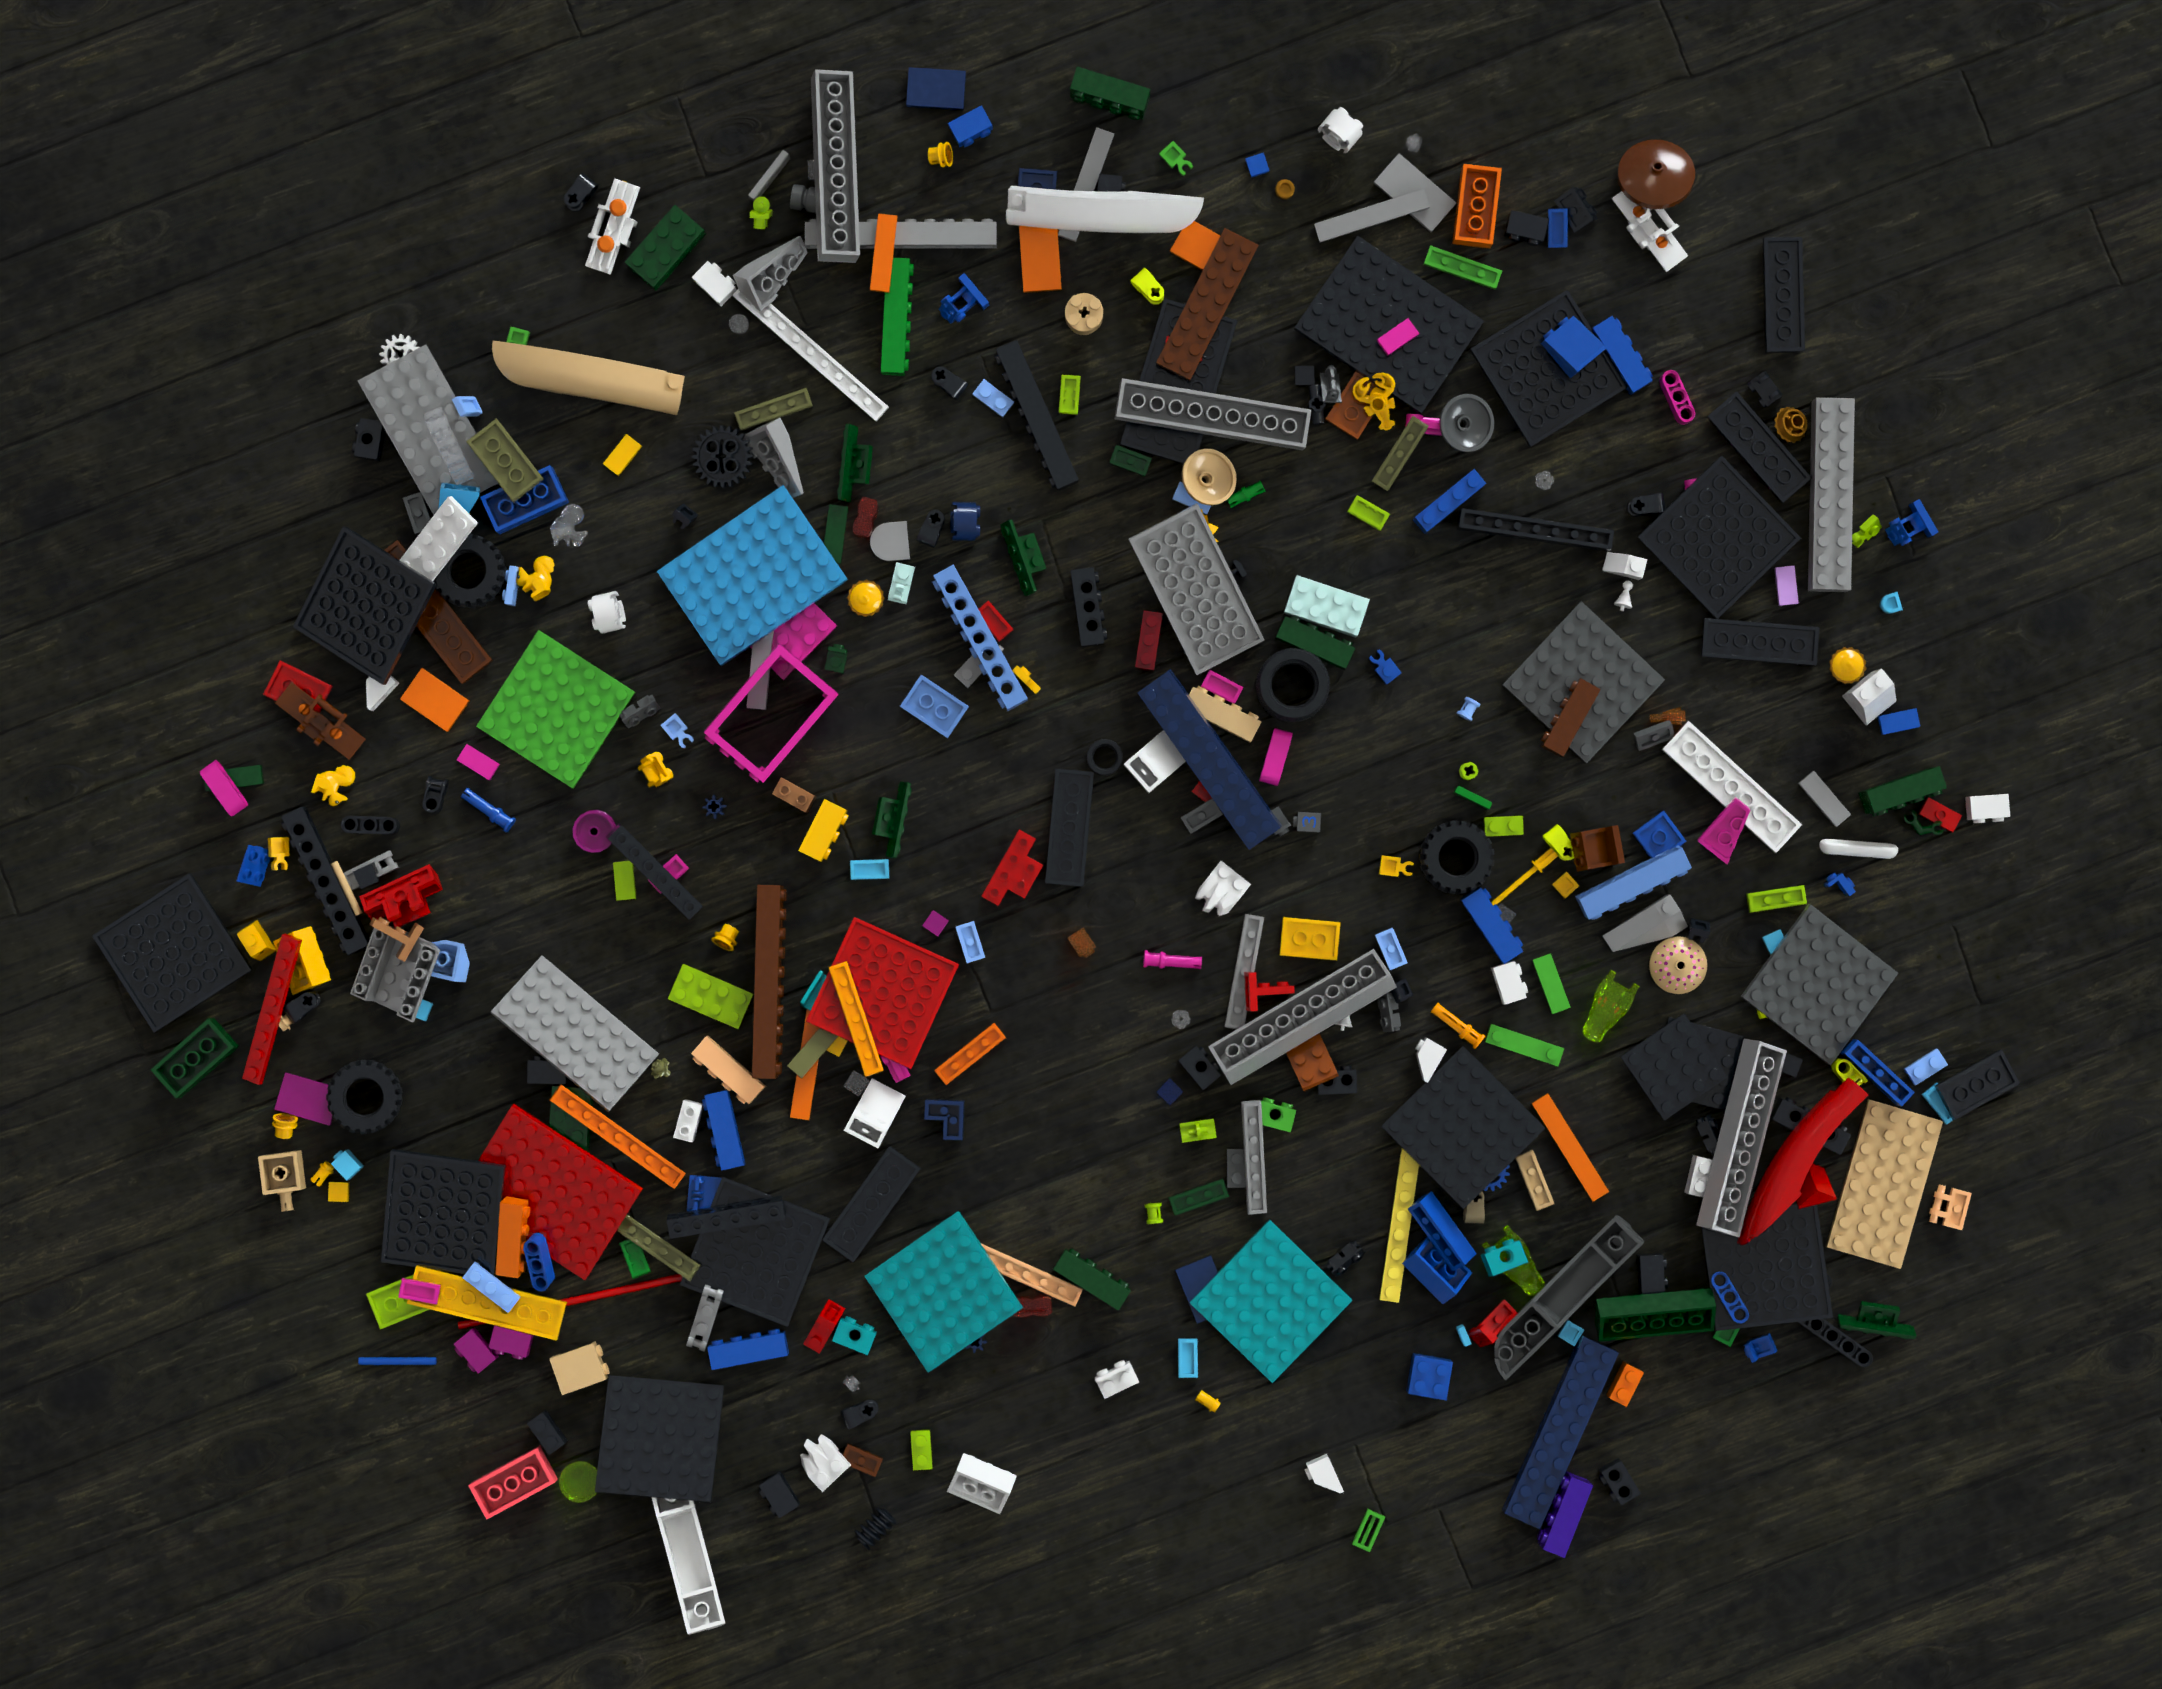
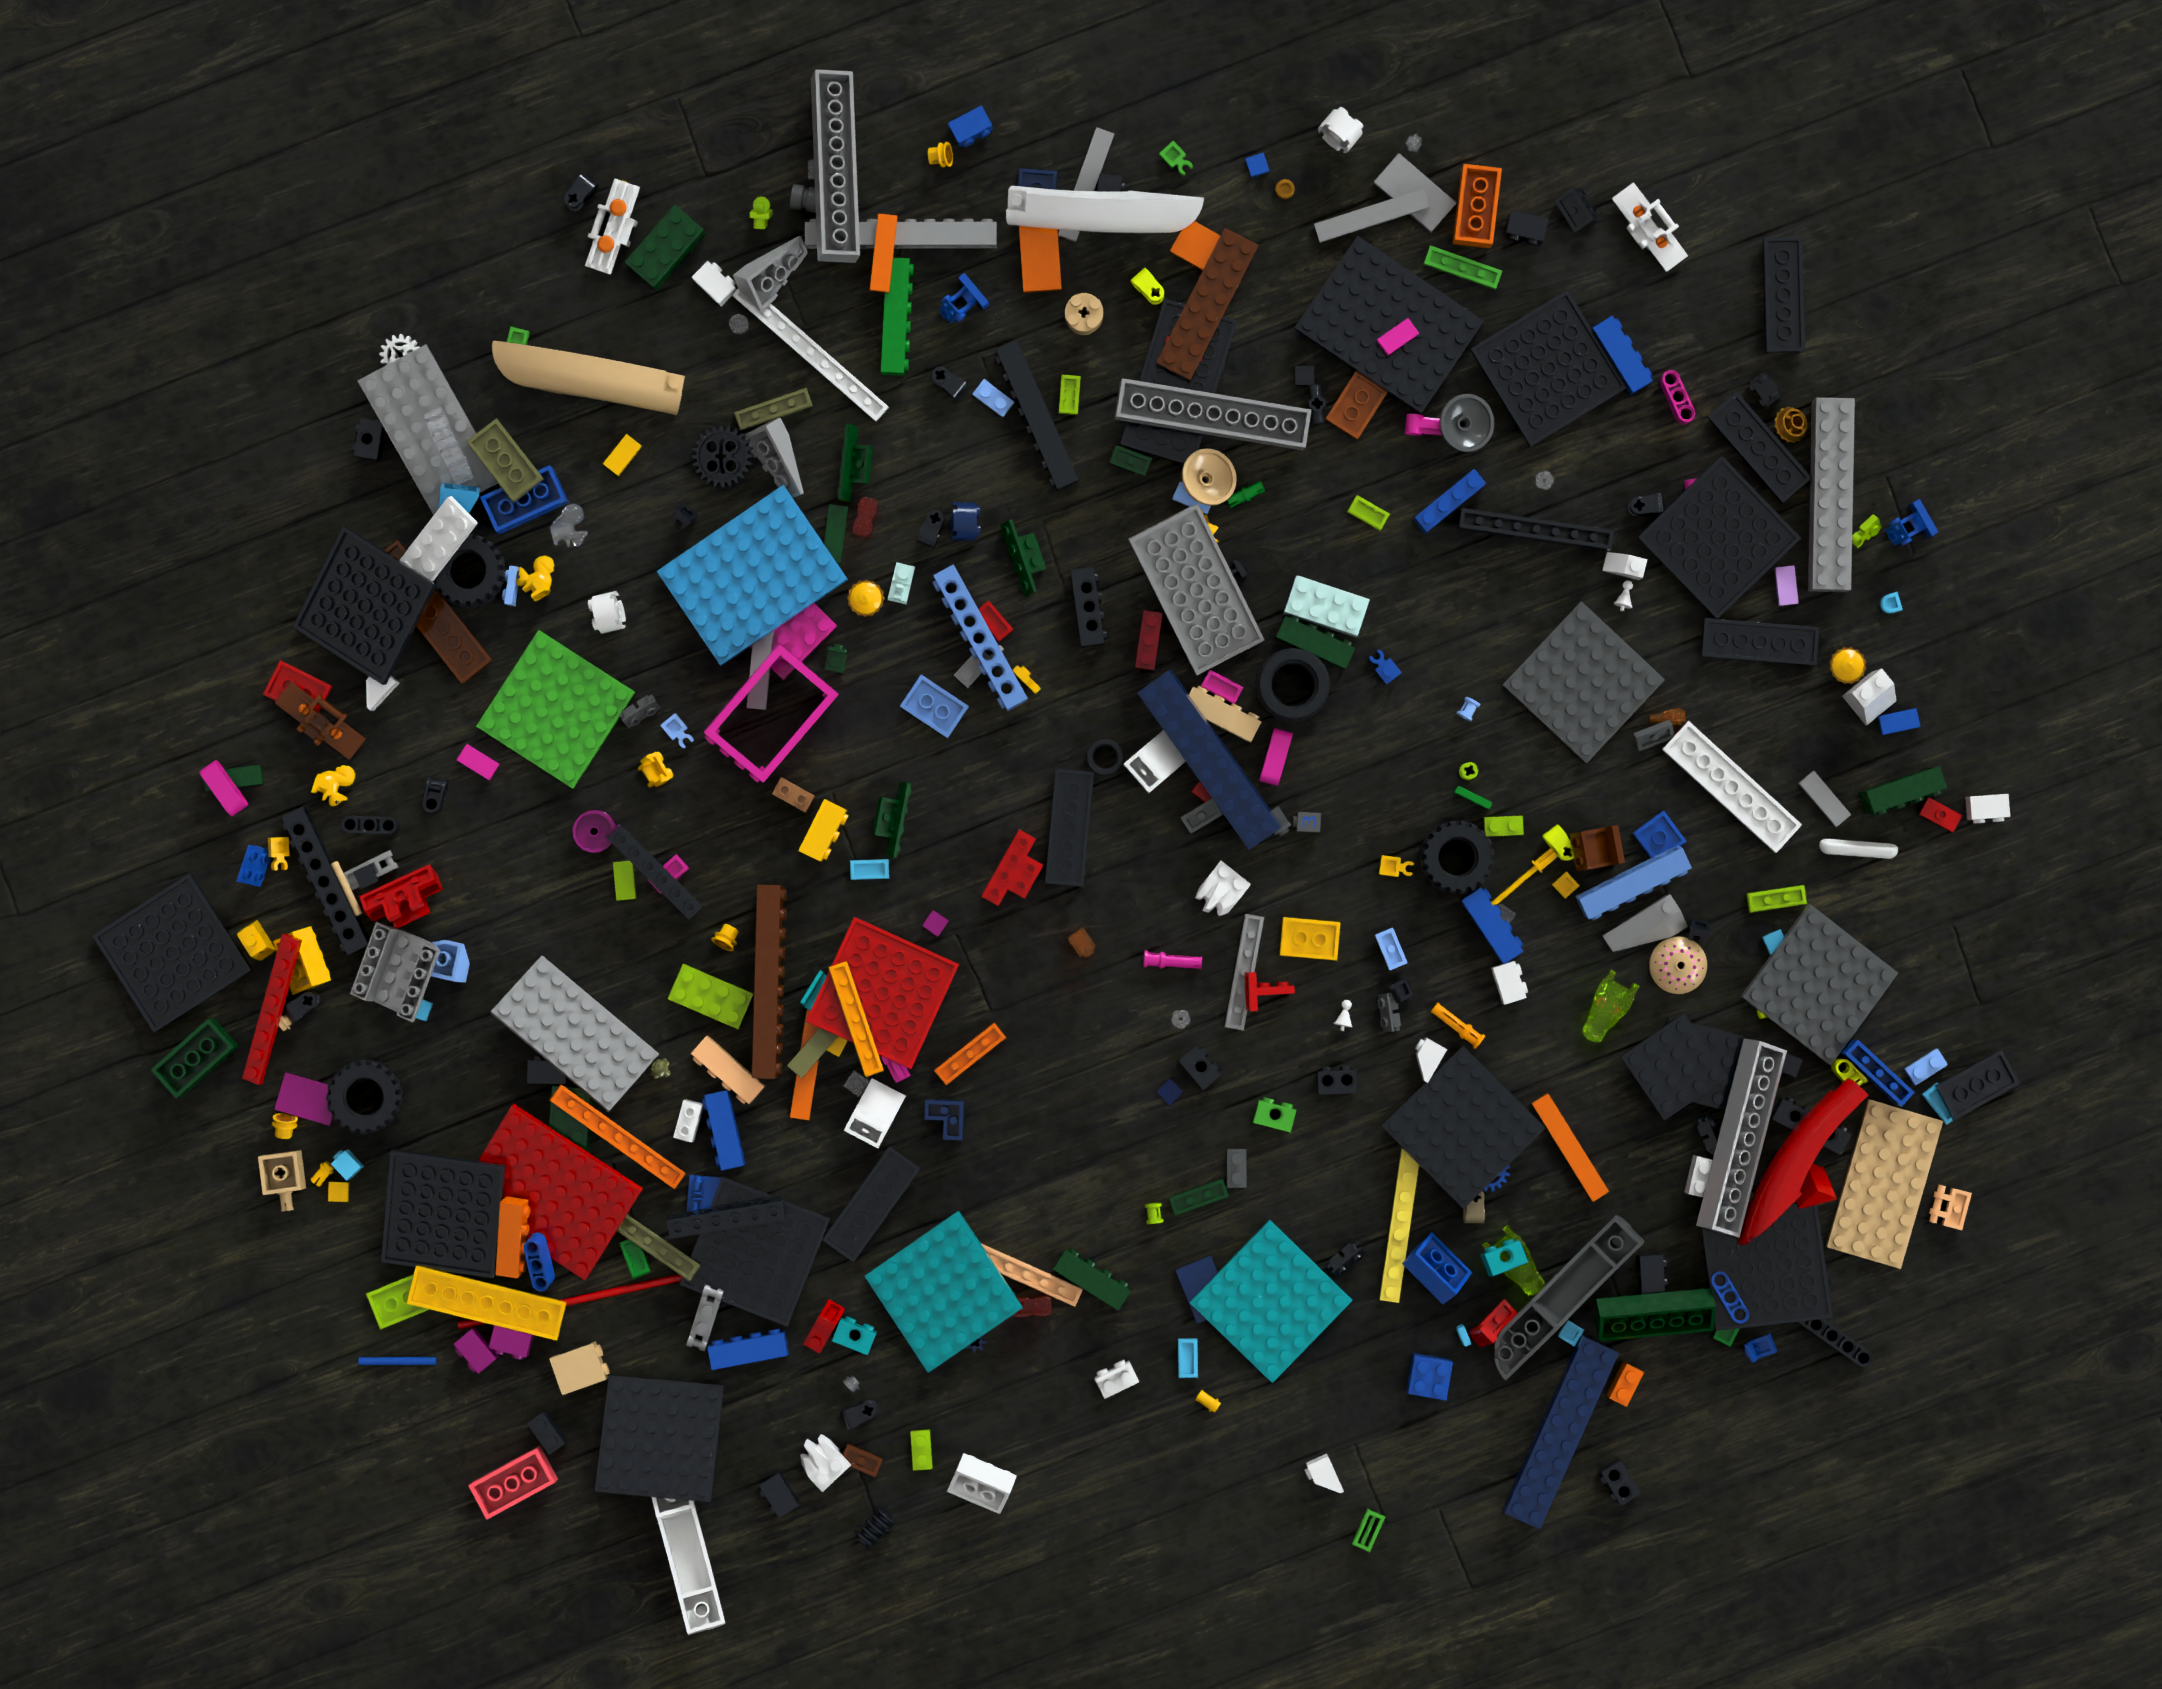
(399, 934): medium nougat bracket -> none
(417, 511): dark grey plate -> none
(419, 1291): dark pink tile -> none
(434, 699): orange tile -> none
(467, 406): light blue tile -> none
(491, 1287): light blue plate -> none
(496, 814): blue pin -> none
(578, 1481): clear neon green piece -> none
(710, 803): dark blue gear -> none
(769, 175): light grey tile -> none
(891, 541): light grey tile -> none
(936, 88): dark blue tile -> none
(970, 942): light blue plate -> none
(1109, 93): dark green brick -> none
(1197, 1130): lime hips -> none
(1254, 1157): light grey tile -> none
(1302, 1016): light grey brick -> none
(1312, 1063): dark orange plate -> none
(1330, 385): dark grey hinge -> none
(1378, 398): yellow animal -> none
(1400, 453): olive tile -> none
(1442, 1231): blue brick -> none
(1524, 1045): bright green plate -> none
(1534, 1180): tan tile -> none
(1551, 983): bright green tile -> none
(1557, 228): blue tile -> none
(1564, 1514): dark purple brick -> none
(1570, 717): reddish brown brick -> none
(1572, 345): blue slope -> none
(1656, 174): reddish brown dish -> none
(1725, 829): dark pink wing -> none
(1845, 884): blue bracket -> none
(1877, 1319): dark green bracket -> none
(1925, 829): dark green arm -> none

